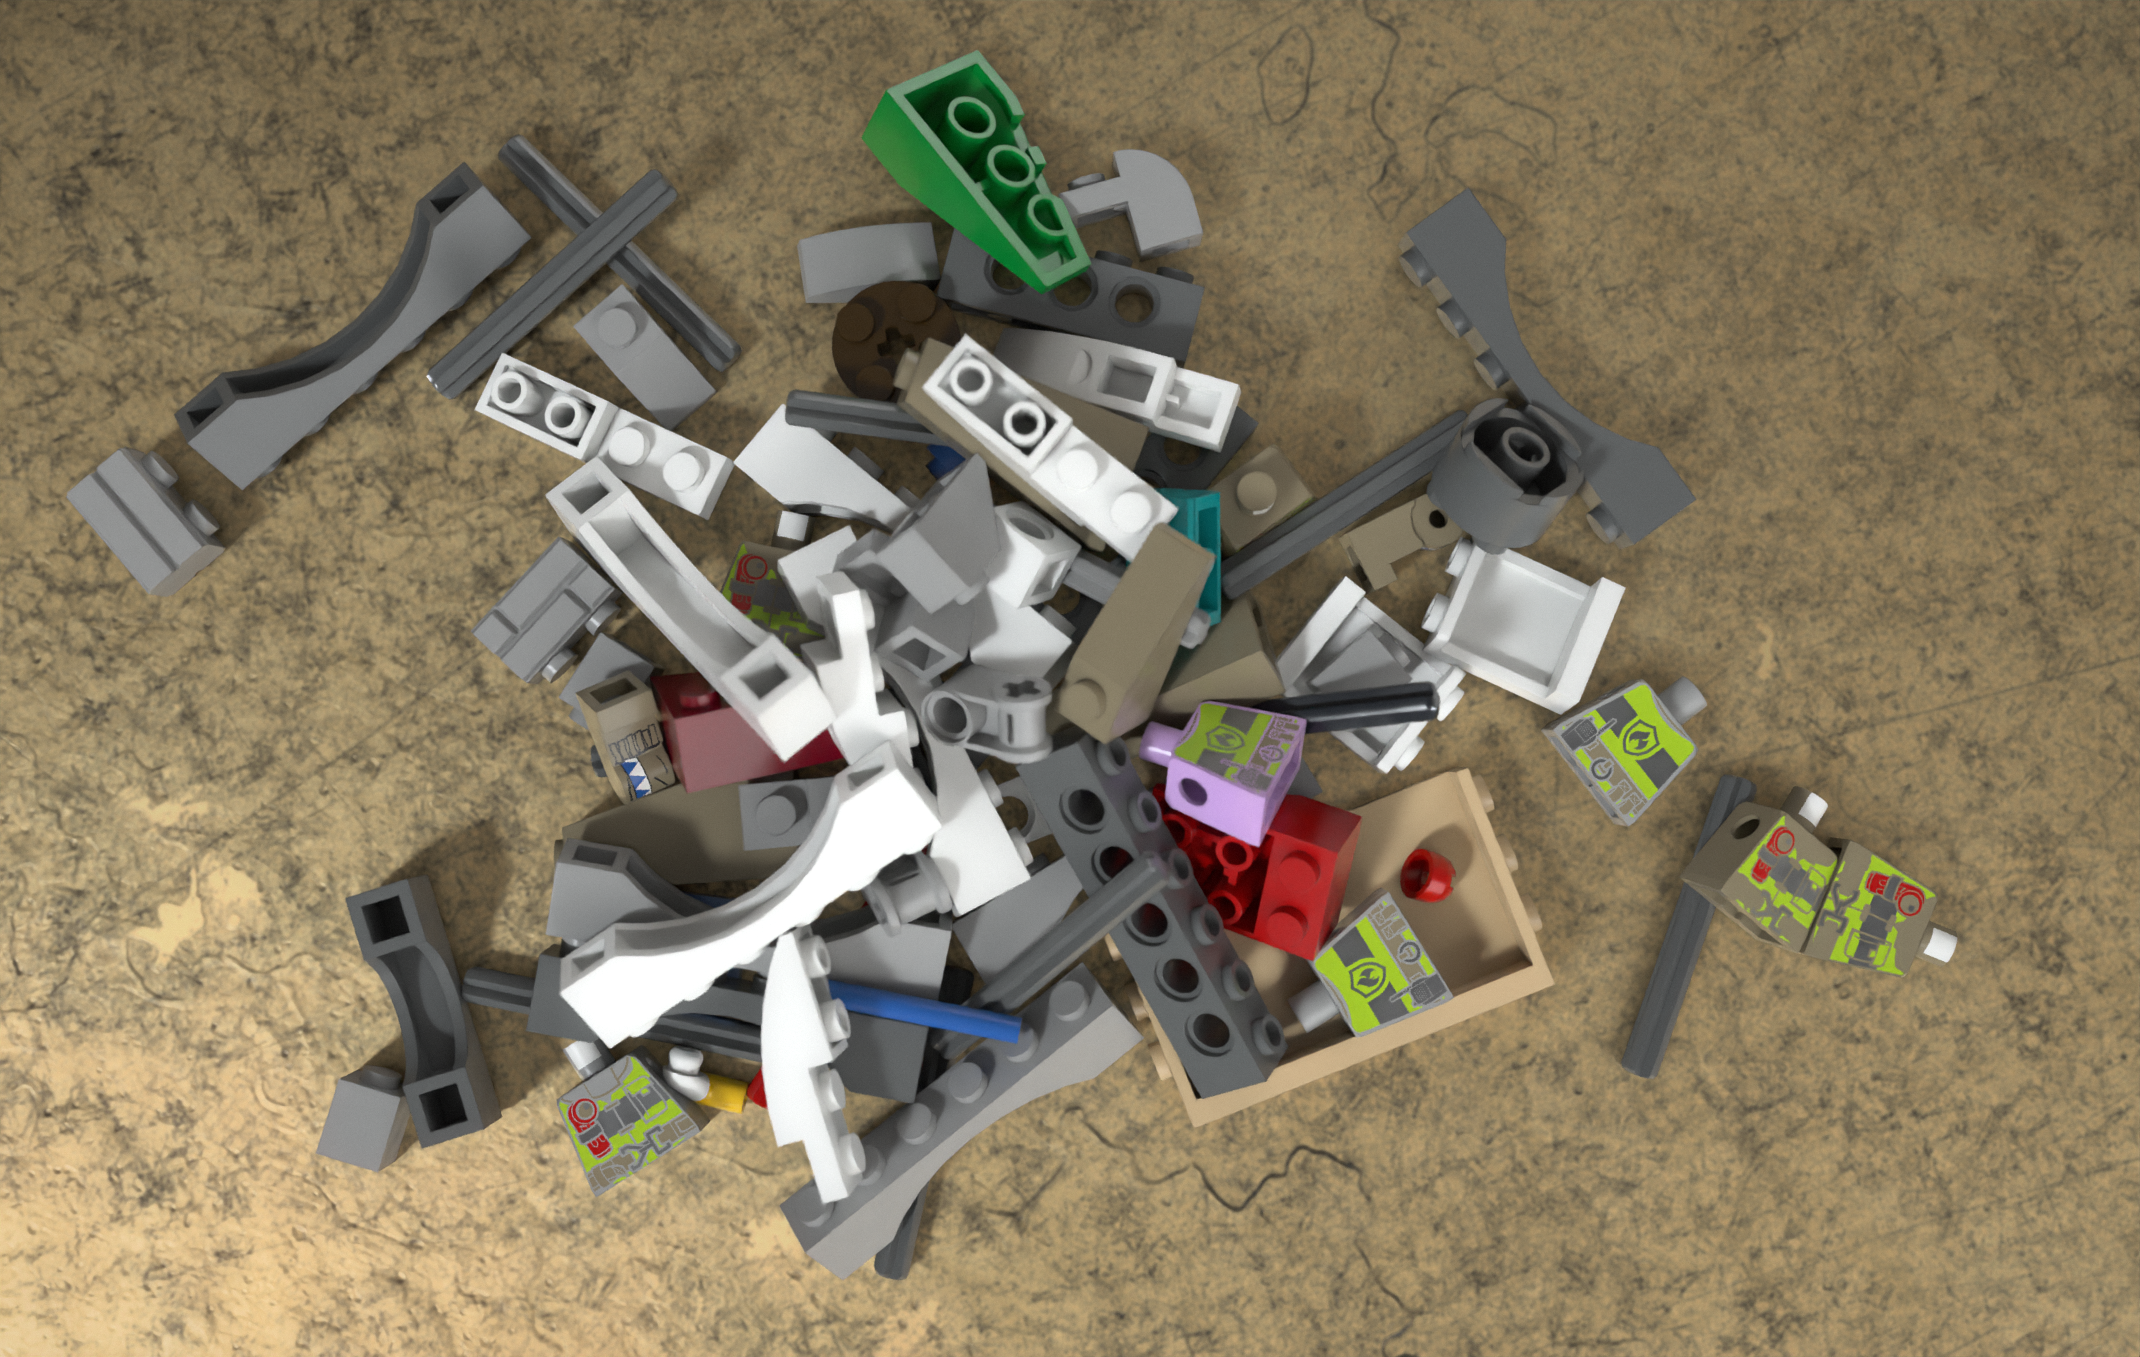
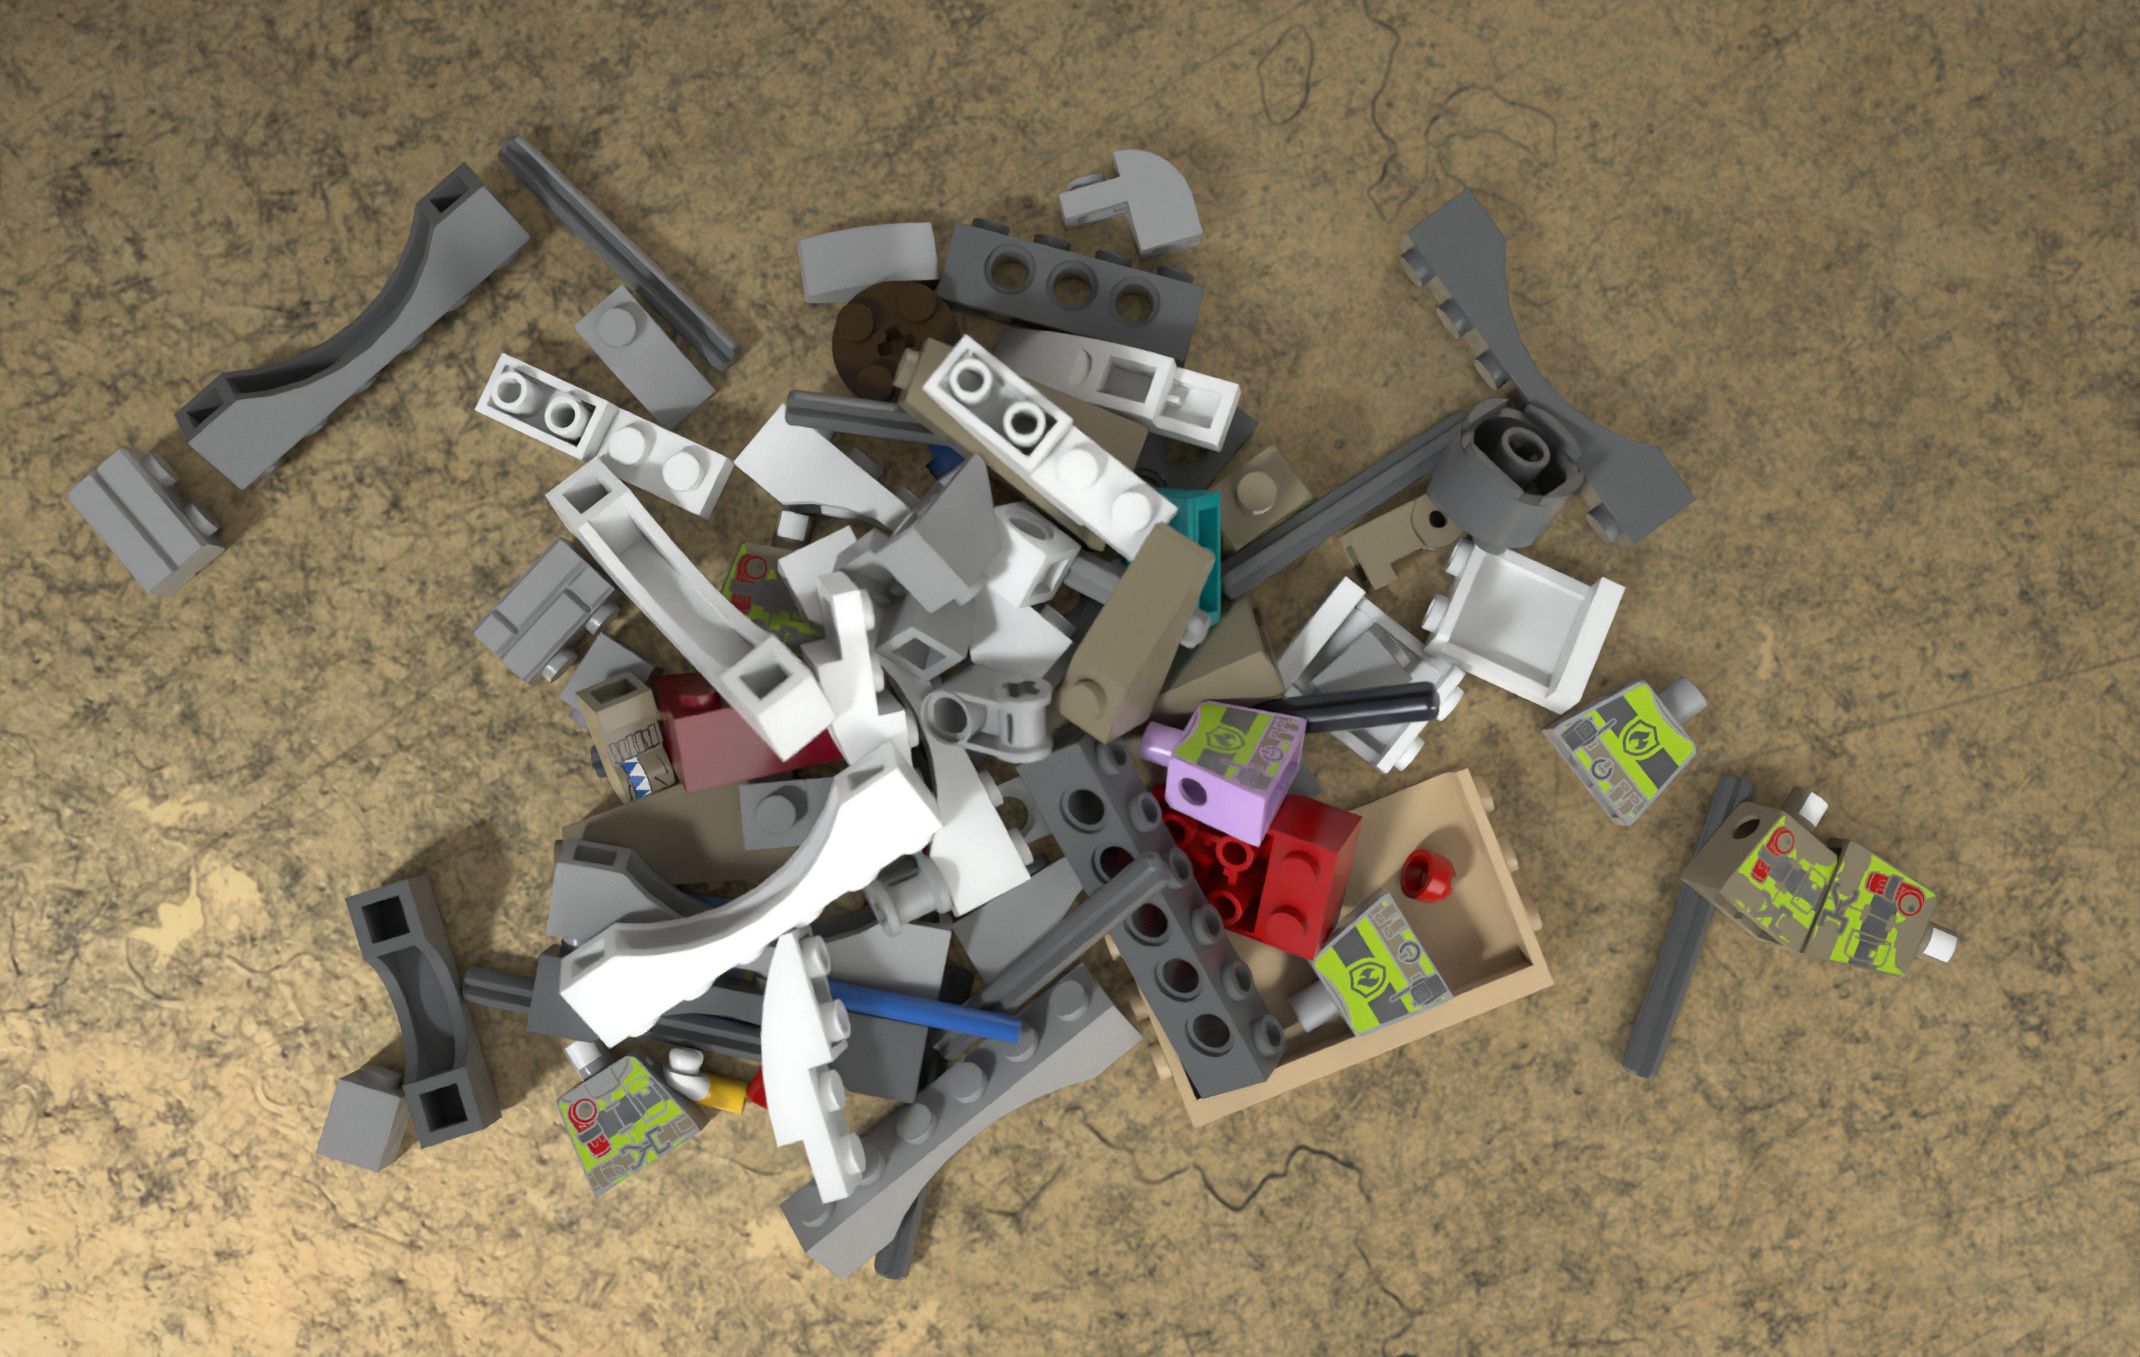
(553, 284): dark grey axle -> none
(964, 155): green wedge -> none

